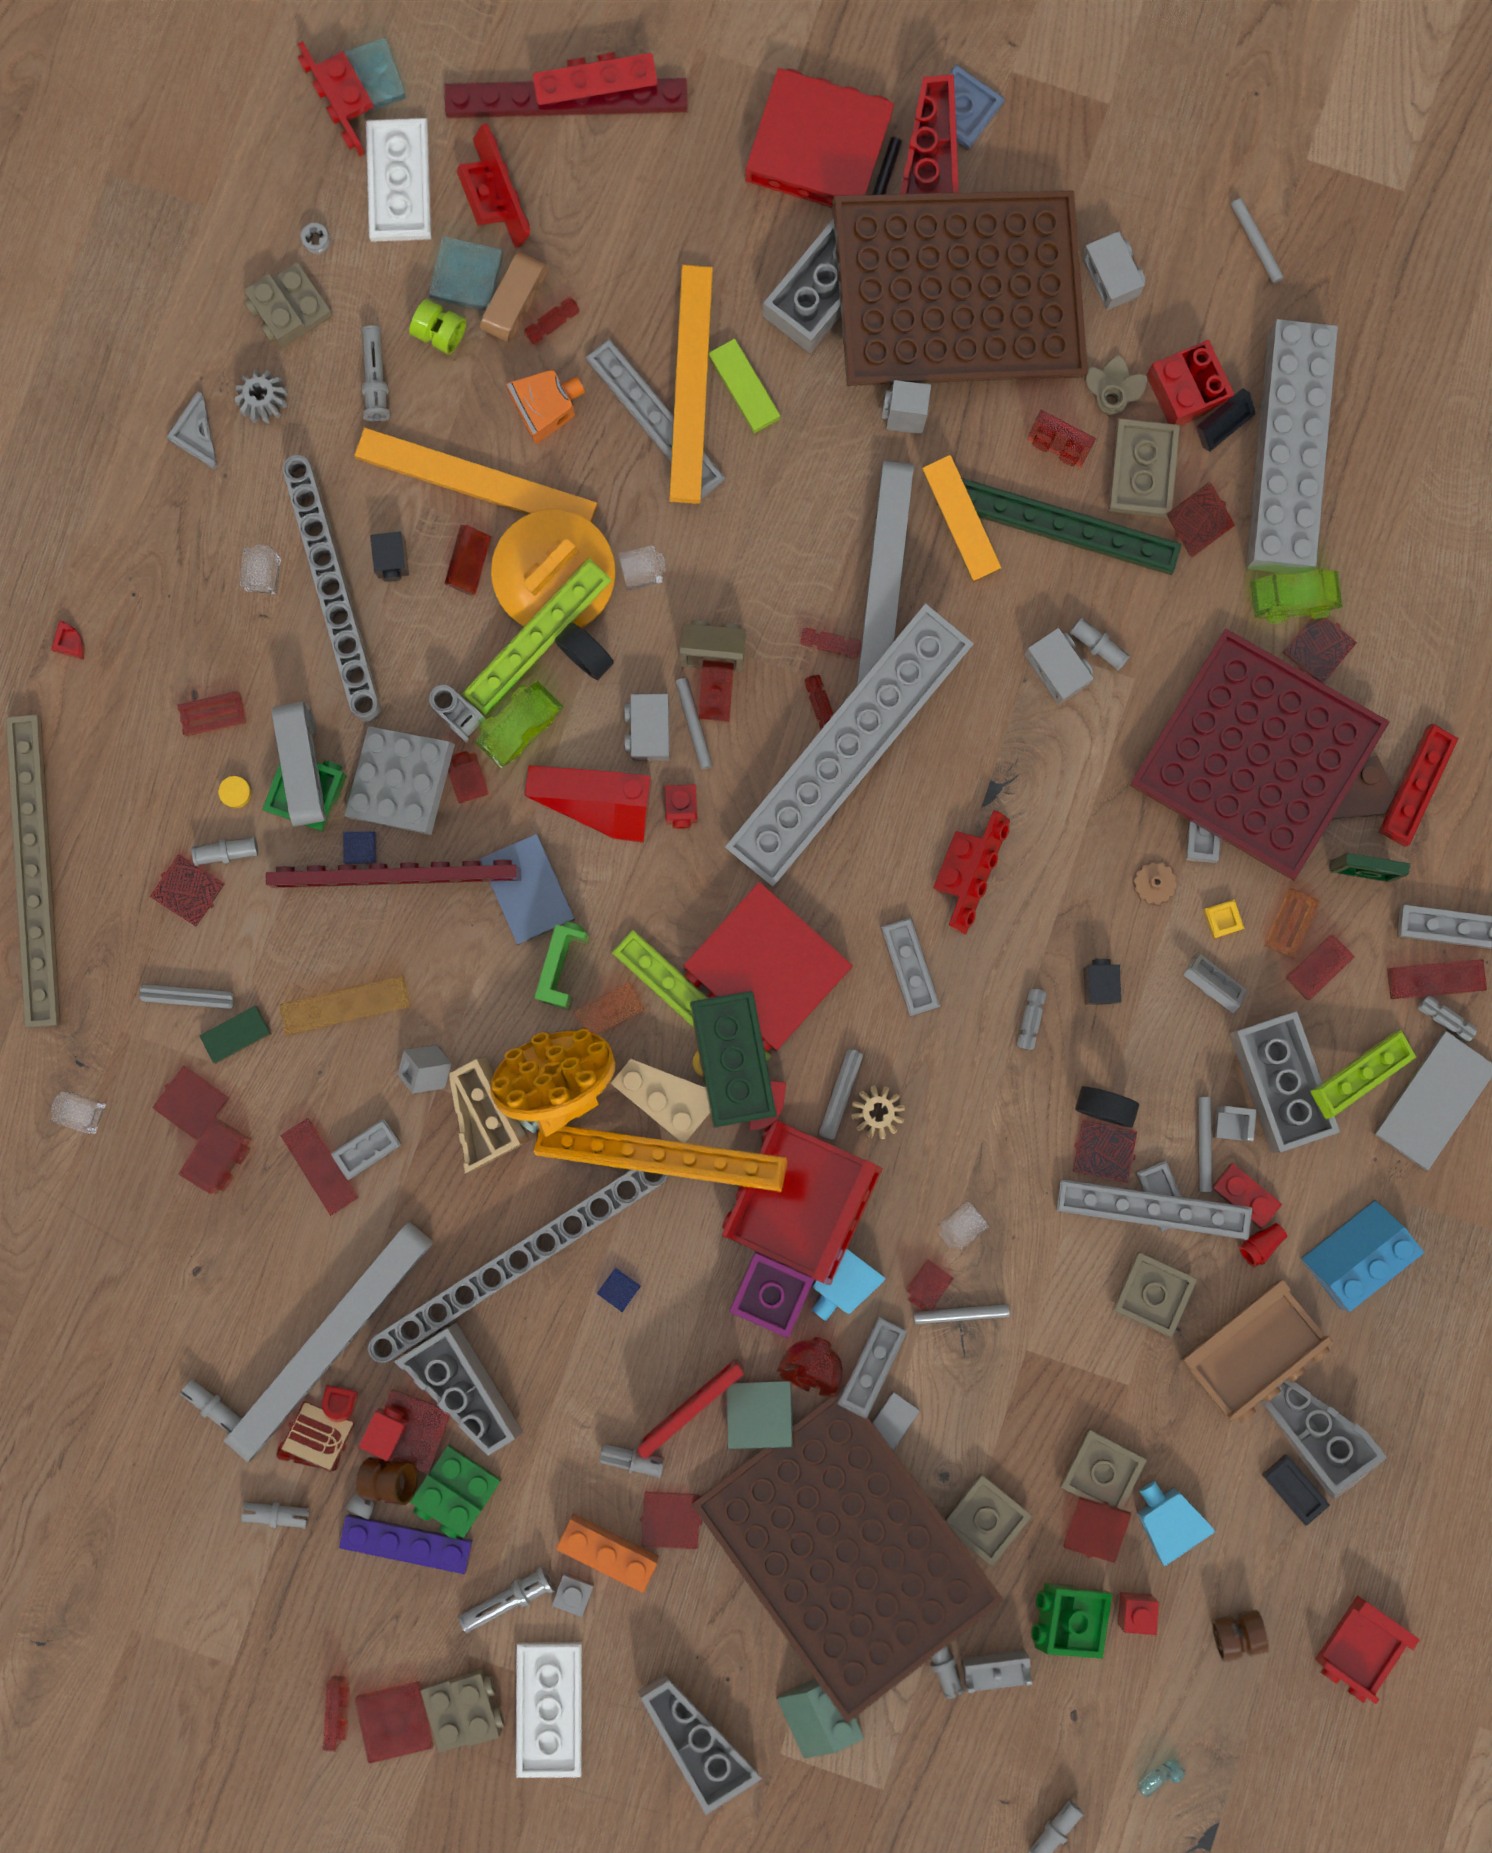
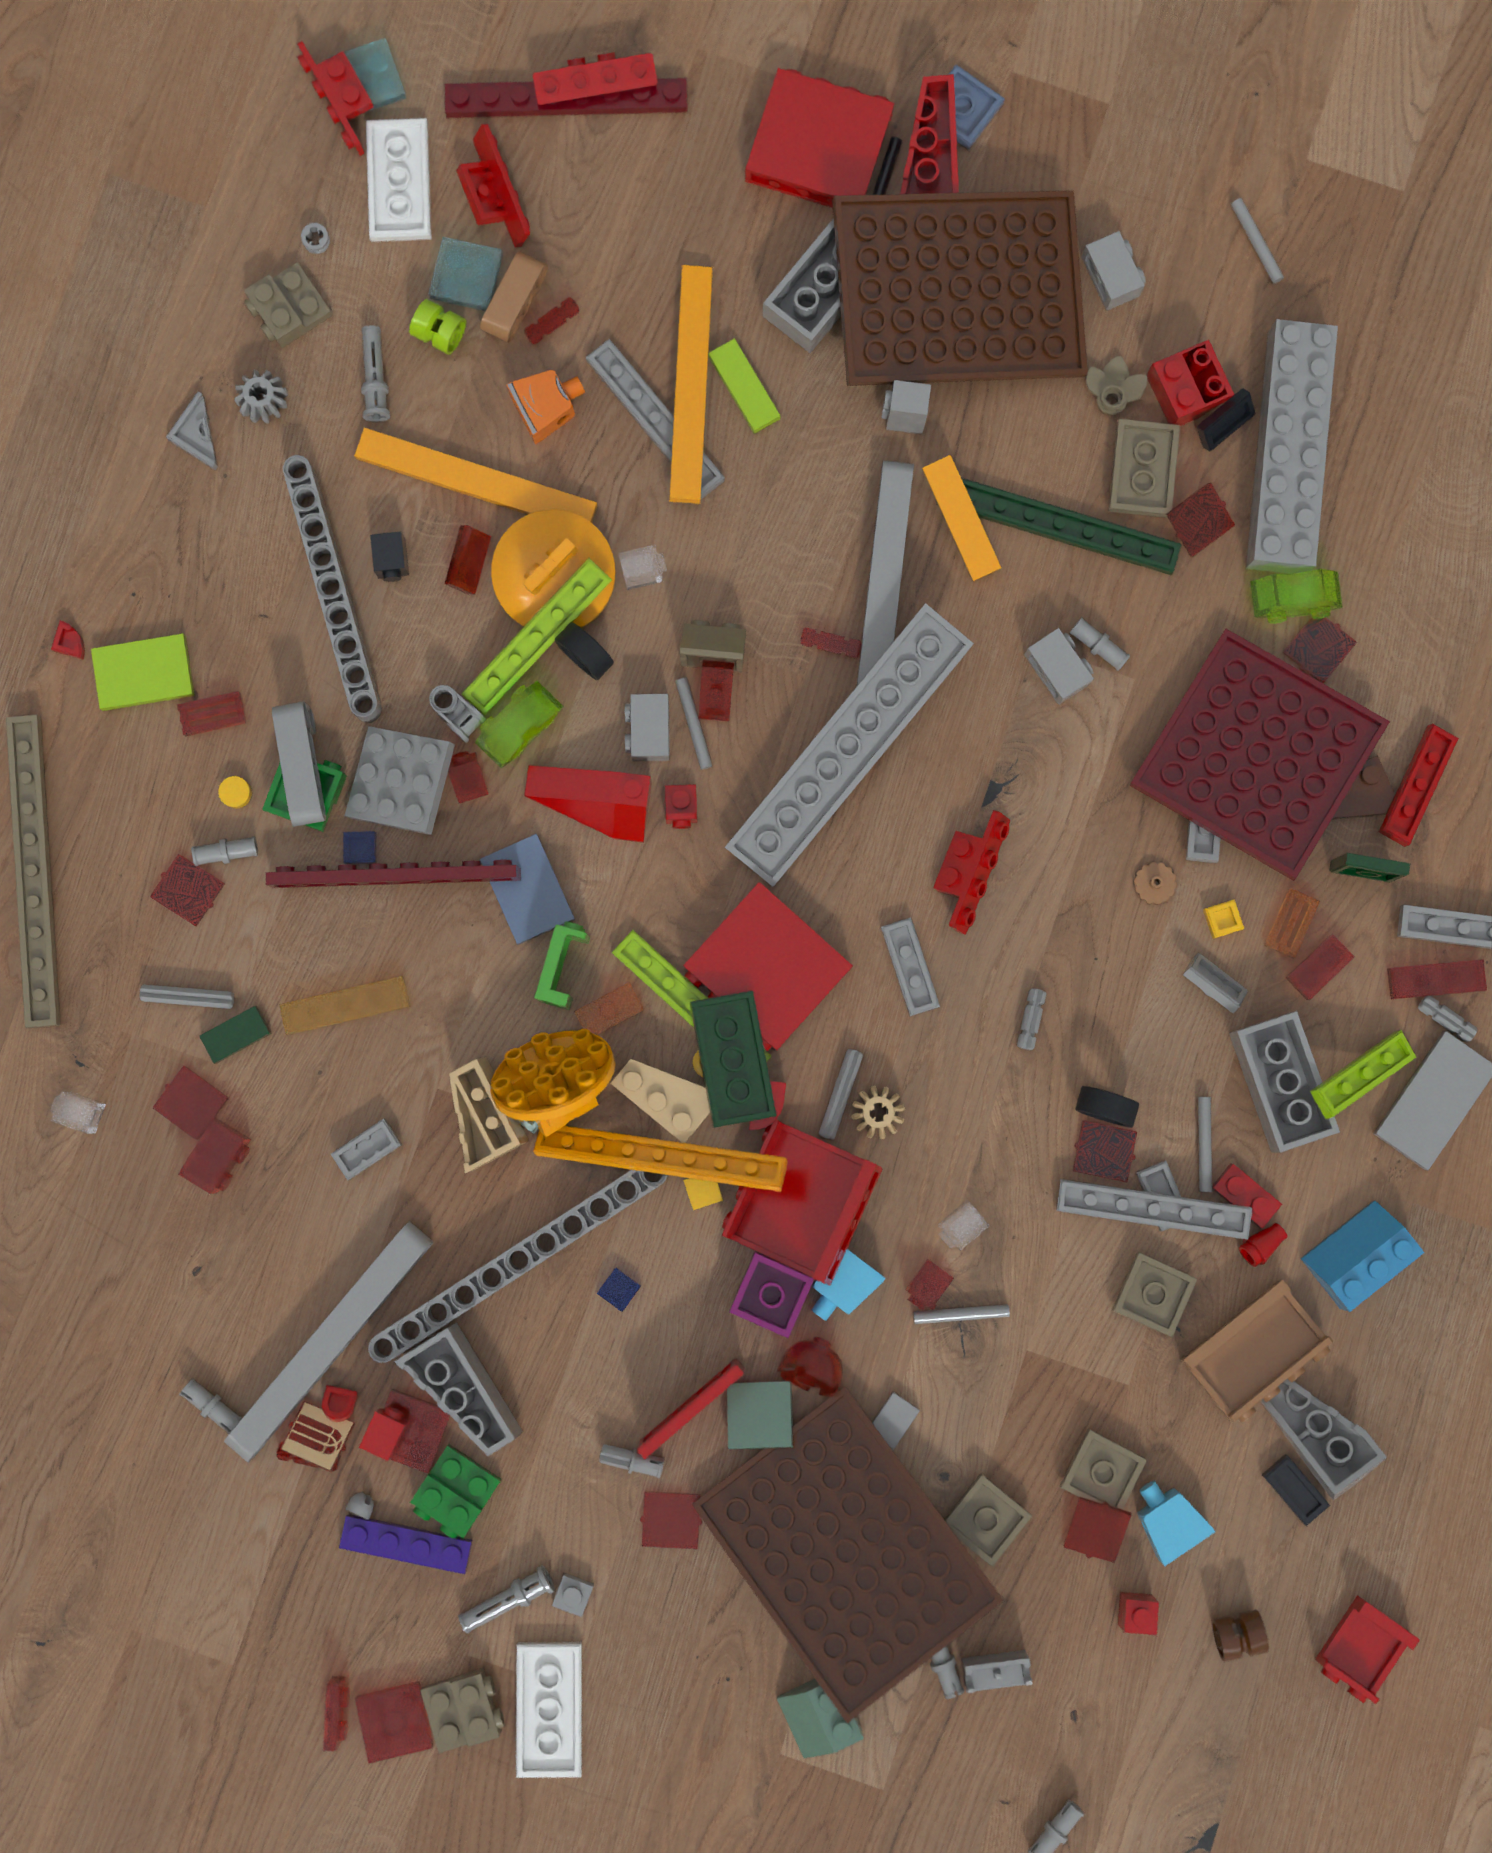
(142, 672): none -> lime tile
(260, 569): clear brick -> none
(275, 1515): light grey pin -> none
(319, 1166): clear red tile -> none
(386, 1481): reddish brown wheel -> none
(424, 1069): light grey panel -> none
(608, 1553): orange brick -> none
(701, 1751): light grey wedge -> none
(702, 1192): none -> yellow tile
(819, 699): clear red axle -> none
(872, 1367): light grey tile -> none
(1060, 438): clear red plate -> none
(1071, 1621): green plate -> none
(1102, 983): black brick -> none
(1159, 1775): clear light blue arm -> none
(1235, 1123): light grey panel -> none

